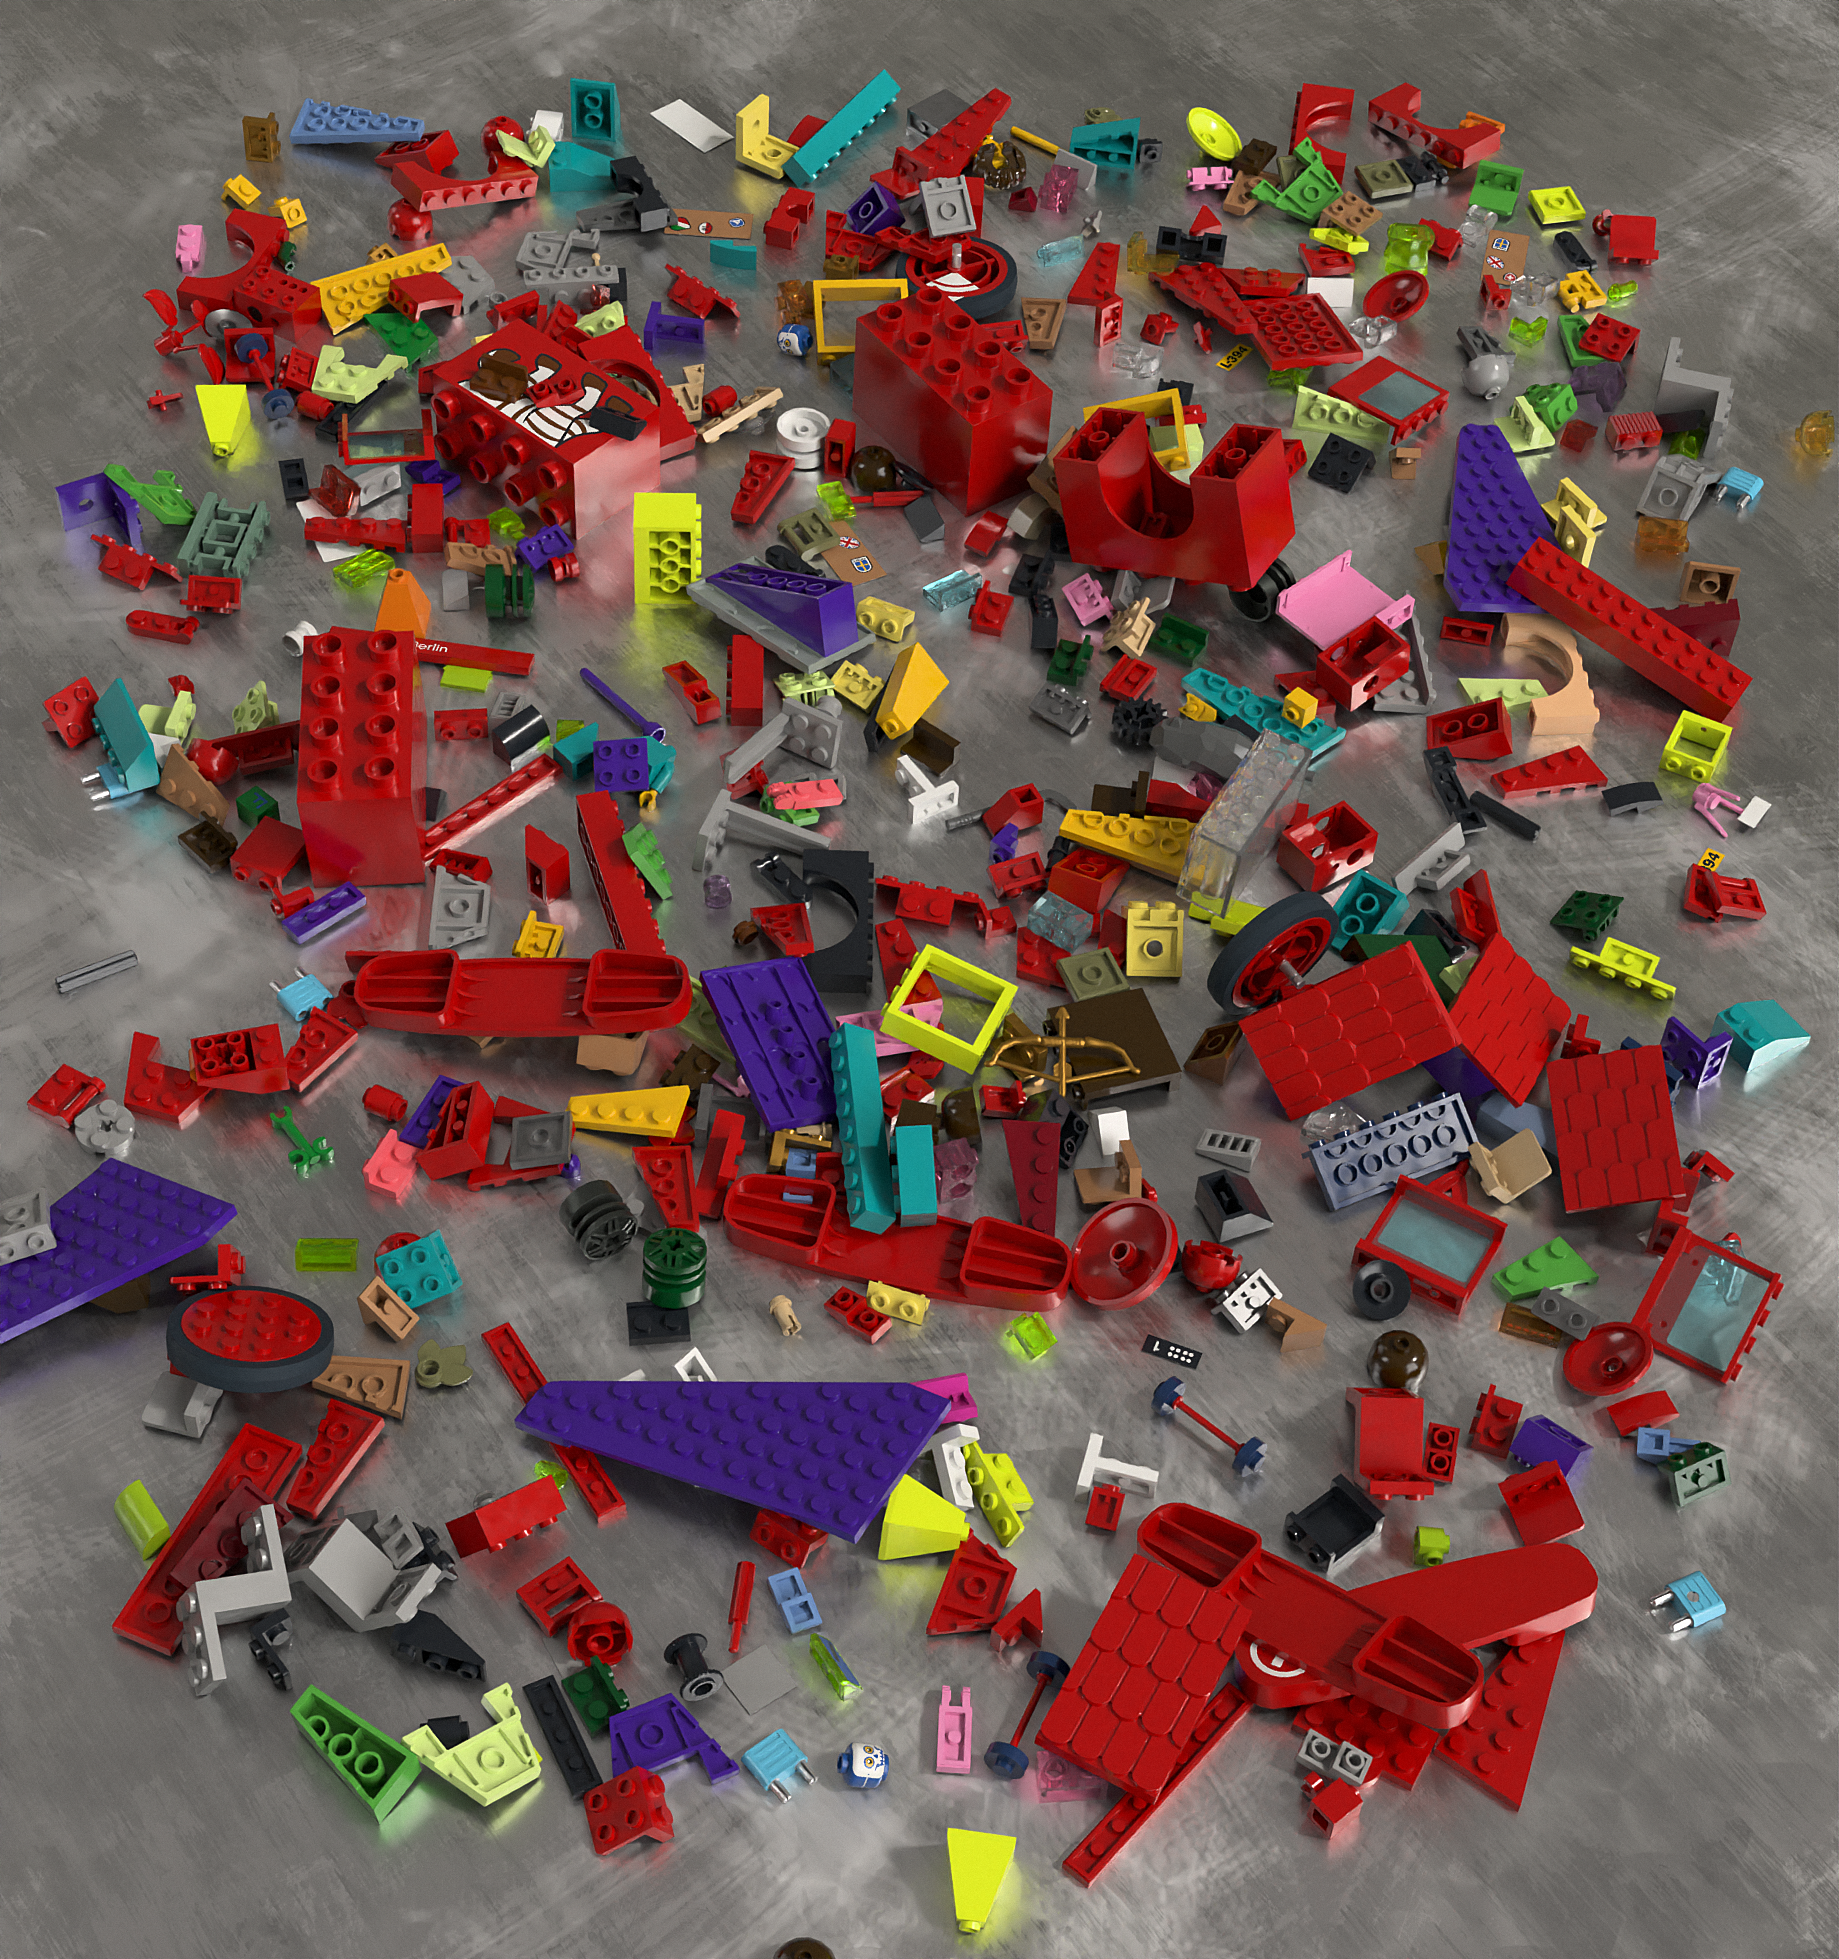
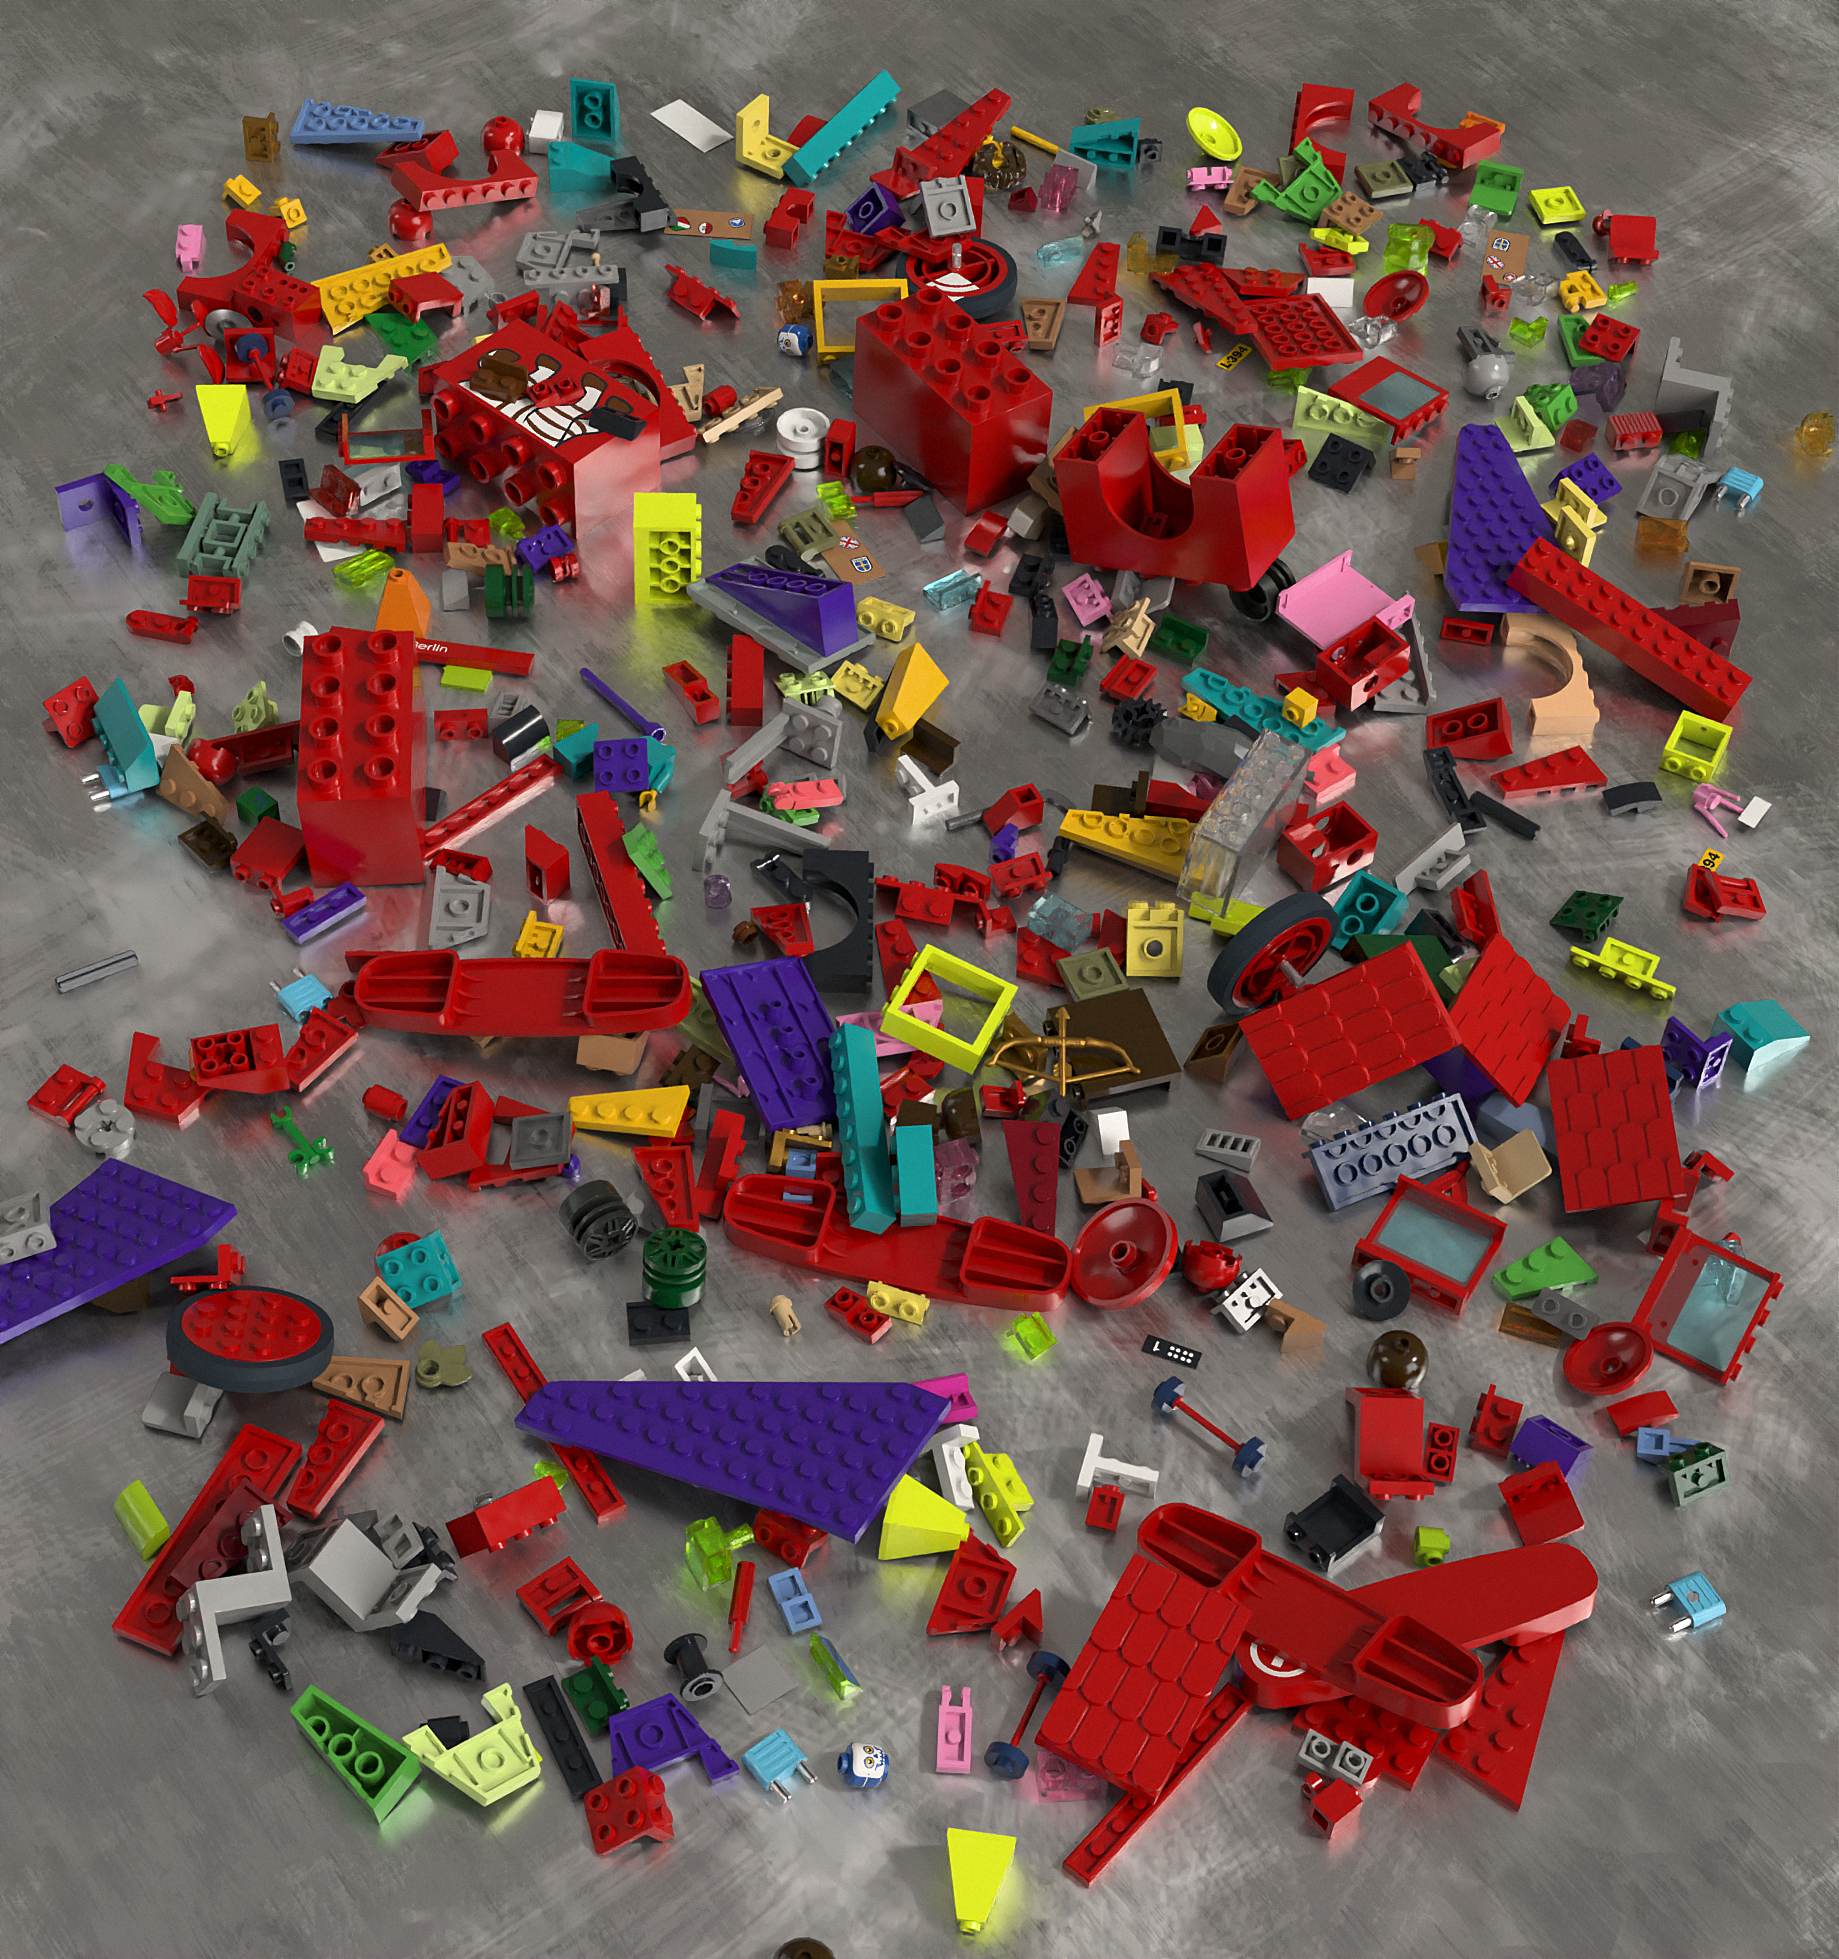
(129, 567): red bracket -> none
(313, 405): red brick -> none
(326, 1254): clear neon green slope -> none
(535, 152): yellowish green bracket -> none
(603, 320): yellowish green bracket -> none
(671, 328): dark purple bracket -> none
(710, 1551): none -> clear neon green brick
(962, 879): none -> red slope
(1087, 878): red slope -> none
(1253, 157): dark brown bracket -> none
(1330, 772): none -> coral bracket
(1514, 692): yellowish green wing -> none
(1591, 478): none -> dark purple bracket

